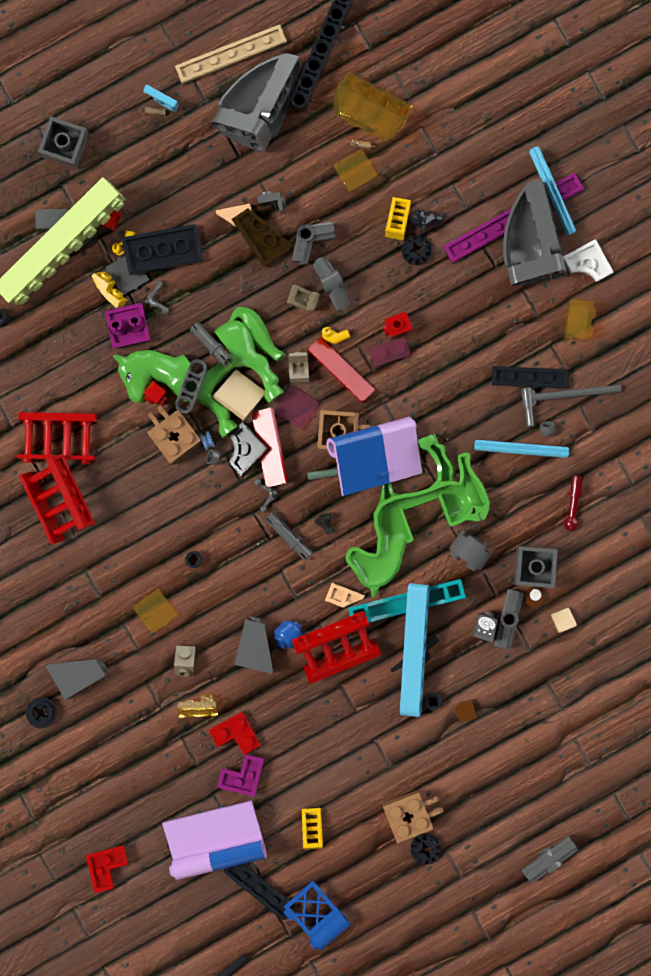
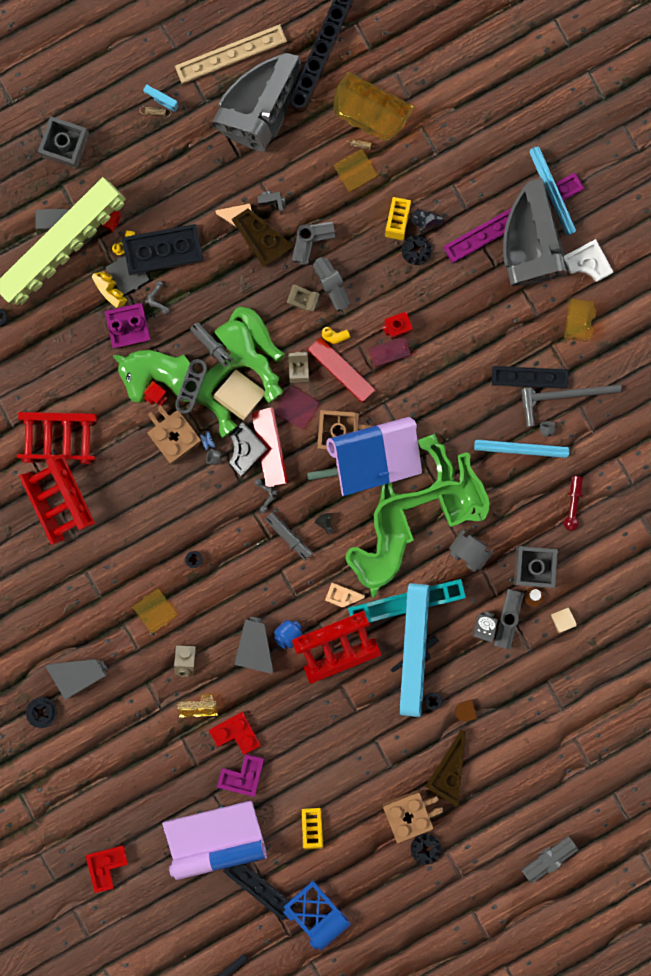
(447, 775): none -> dark brown wing

